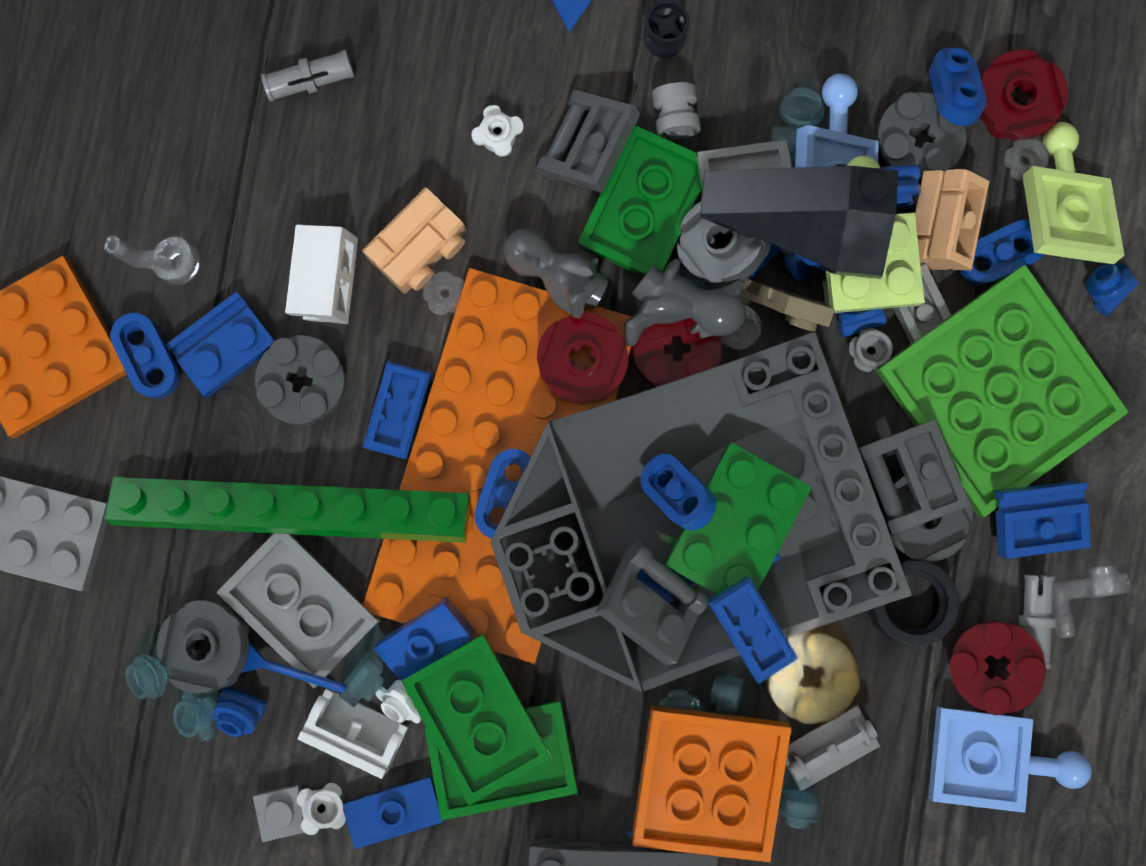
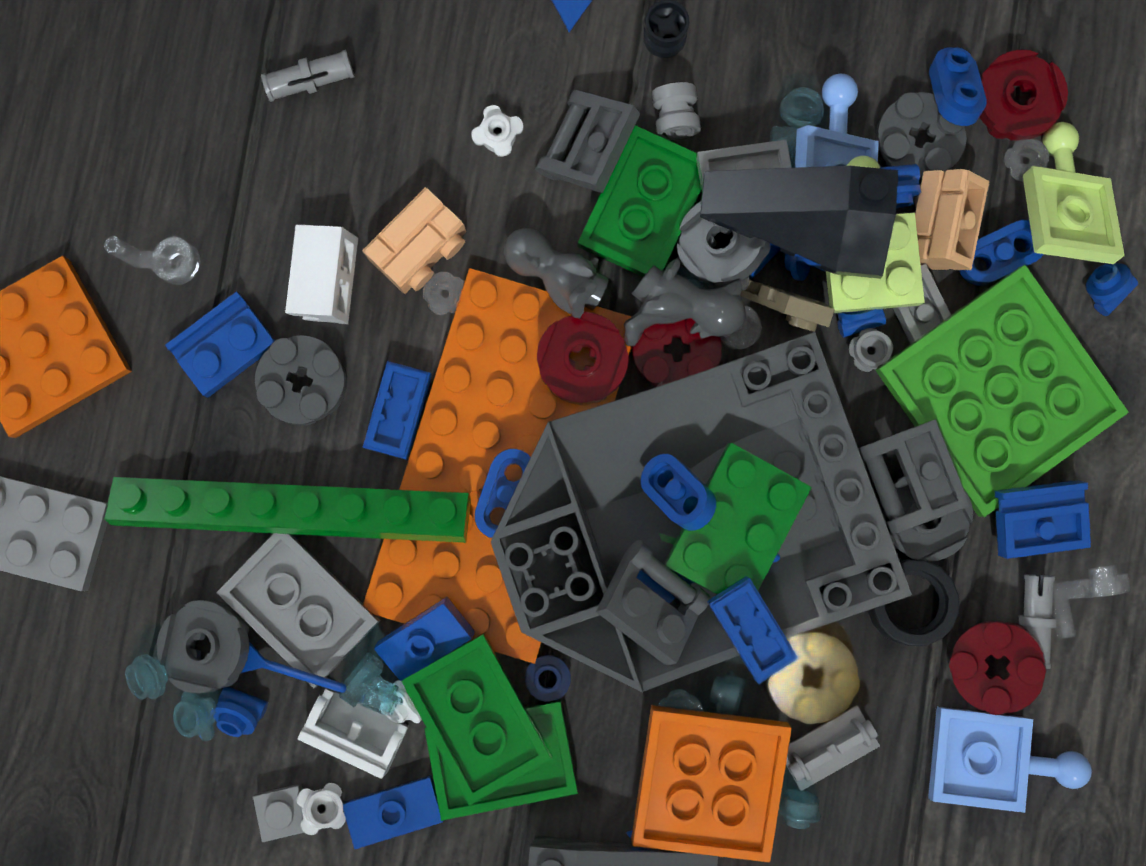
(144, 359): blue plate -> none
(380, 696): none -> clear light blue plate
(562, 673): none -> dark blue plate

